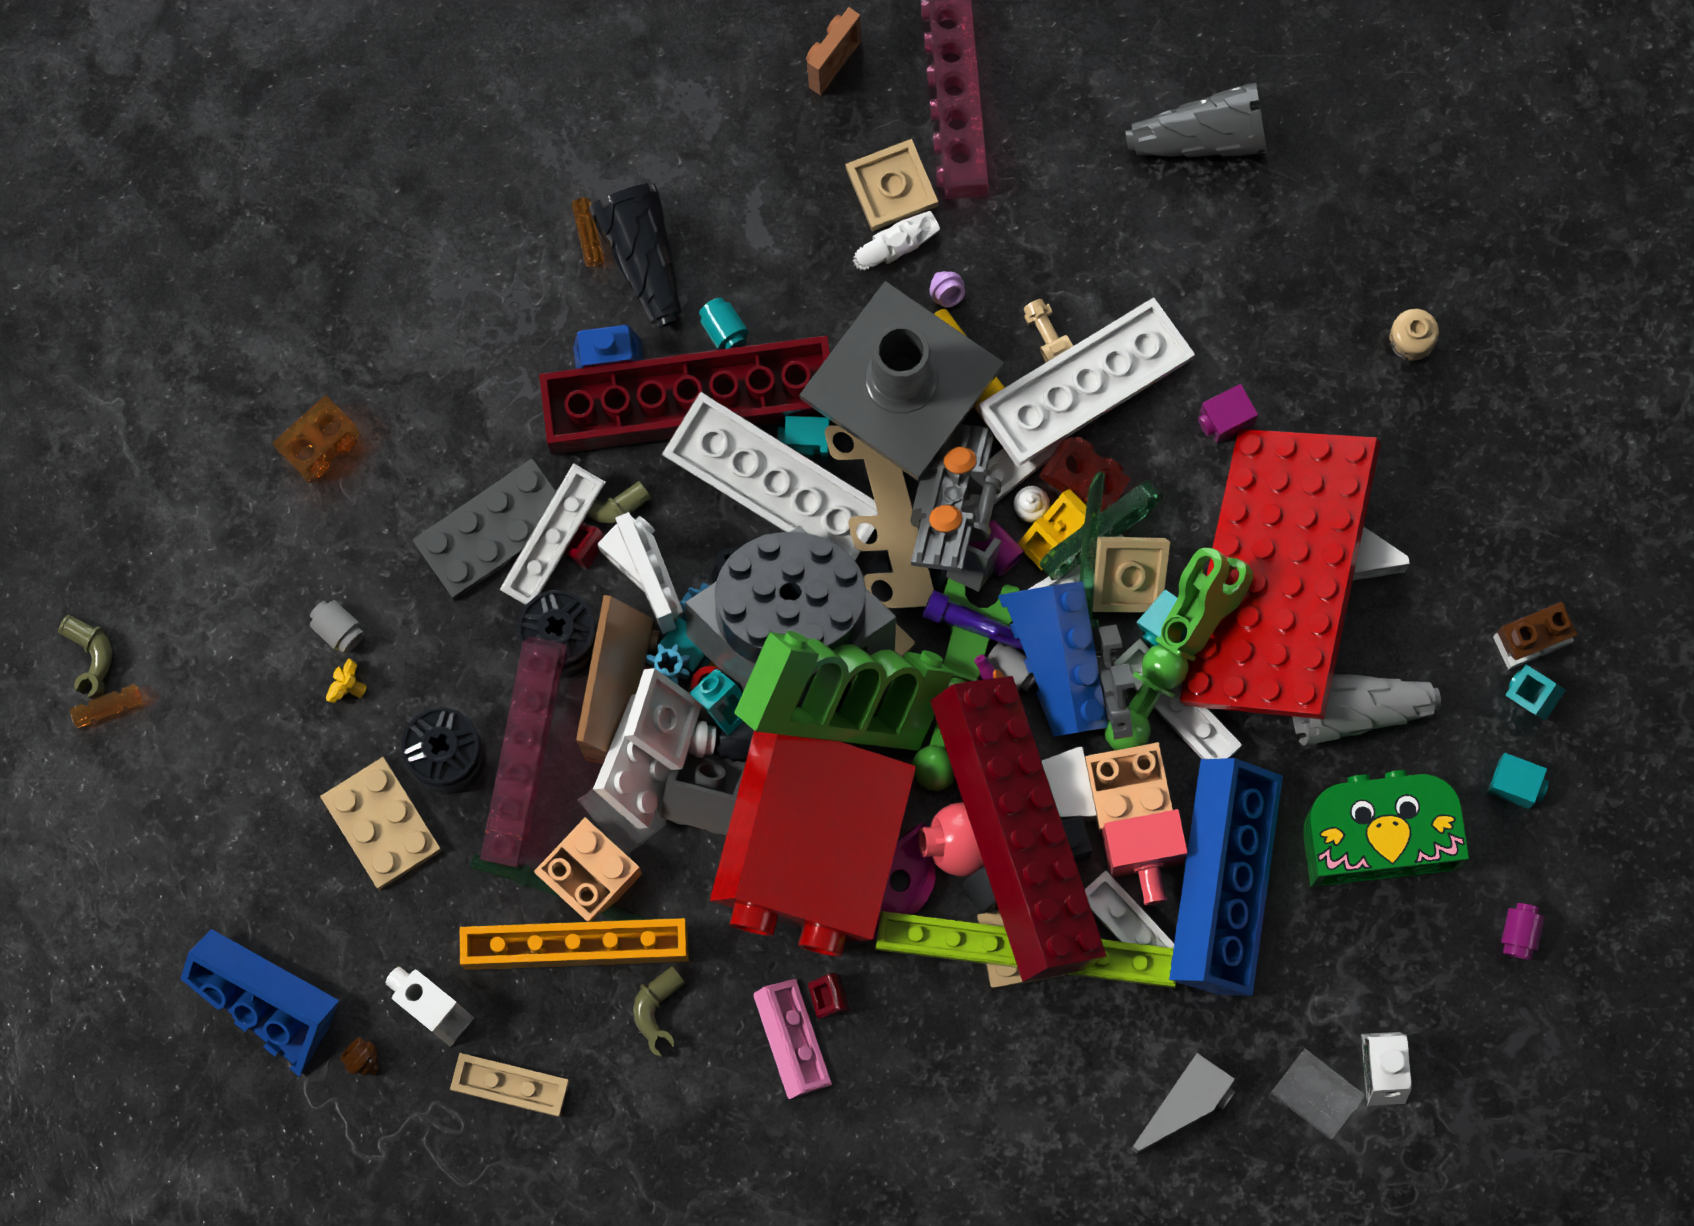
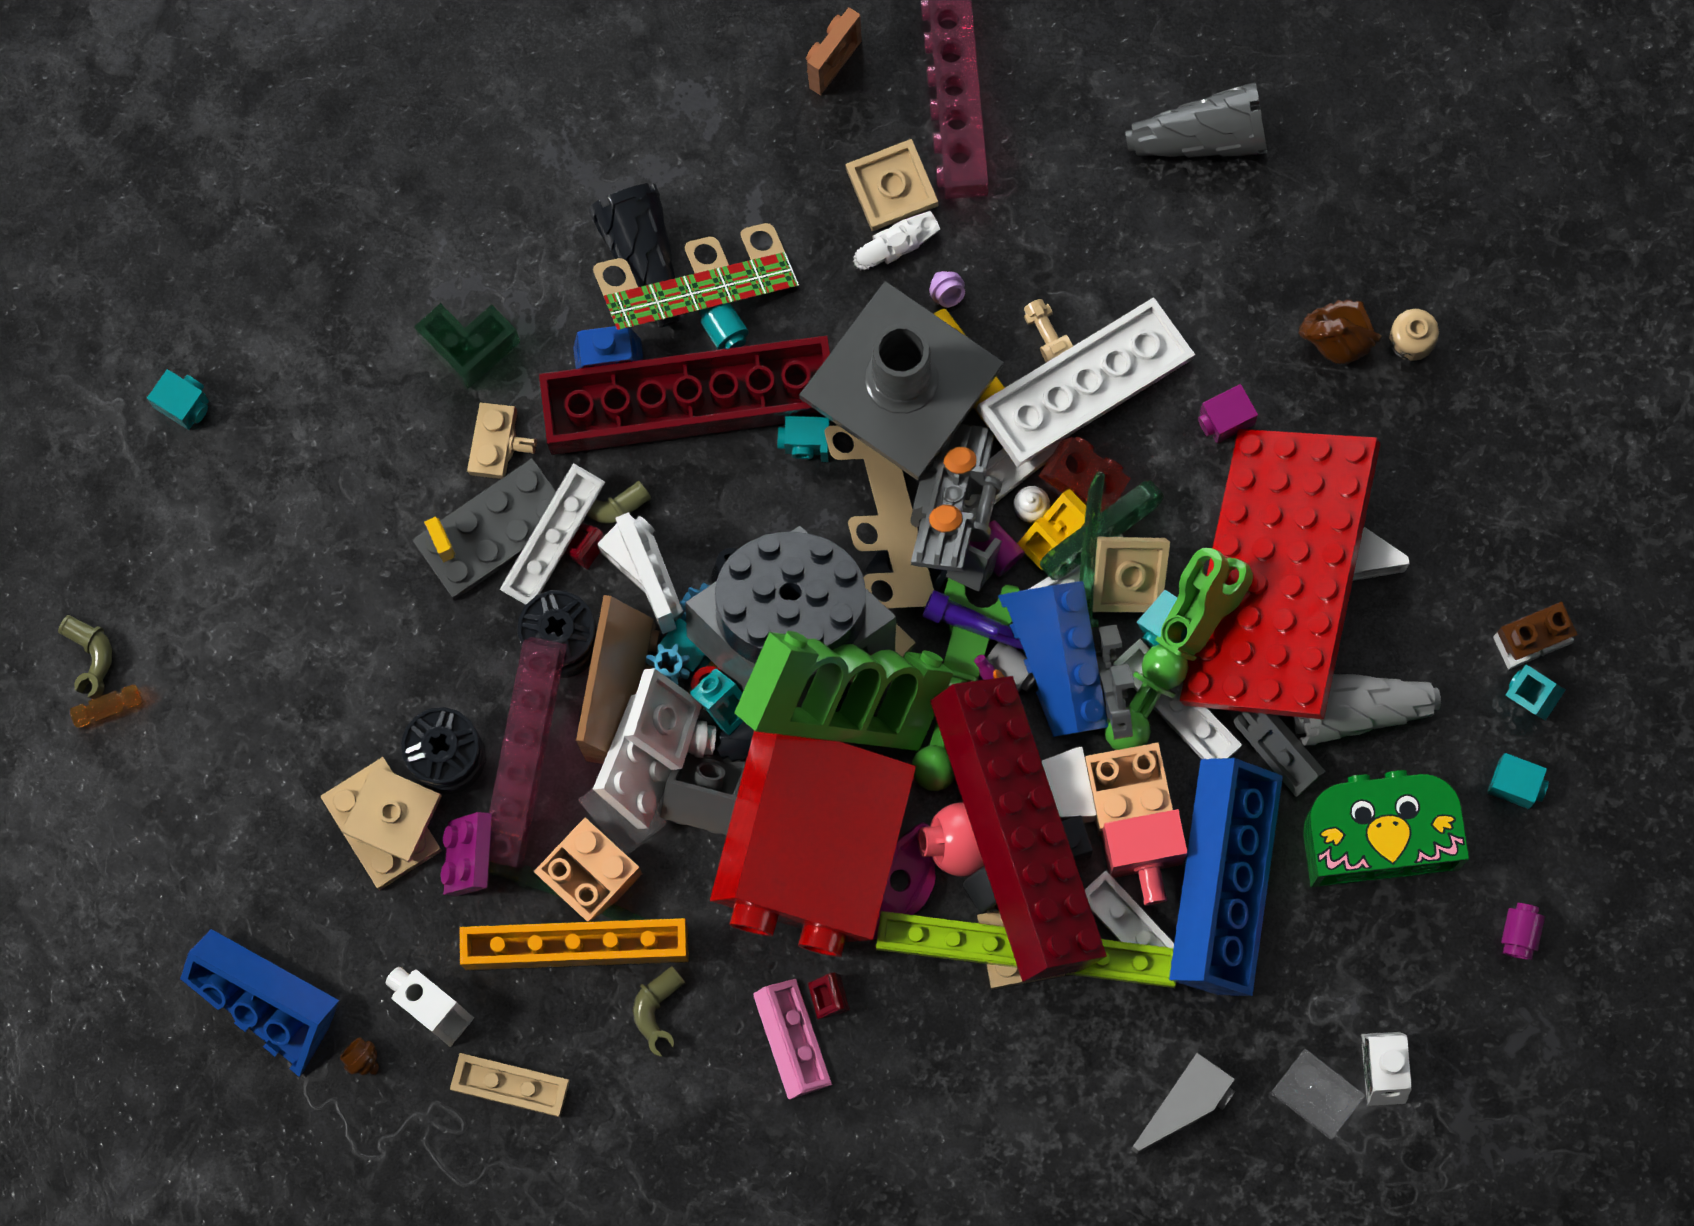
(179, 399): none -> teal brick
(309, 432): clear orange brick -> none
(336, 626): light grey brick -> none
(345, 683): yellow plant -> none
(391, 813): none -> tan plate
(440, 539): none -> yellow tile
(466, 854): none -> magenta plate
(467, 350): none -> clear green brick
(496, 441): none -> tan plate
(587, 232): clear orange axle -> none
(708, 287): none -> piece
(767, 475): white plate -> none
(1280, 749): none -> dark grey hinge
(1340, 331): none -> reddish brown hair

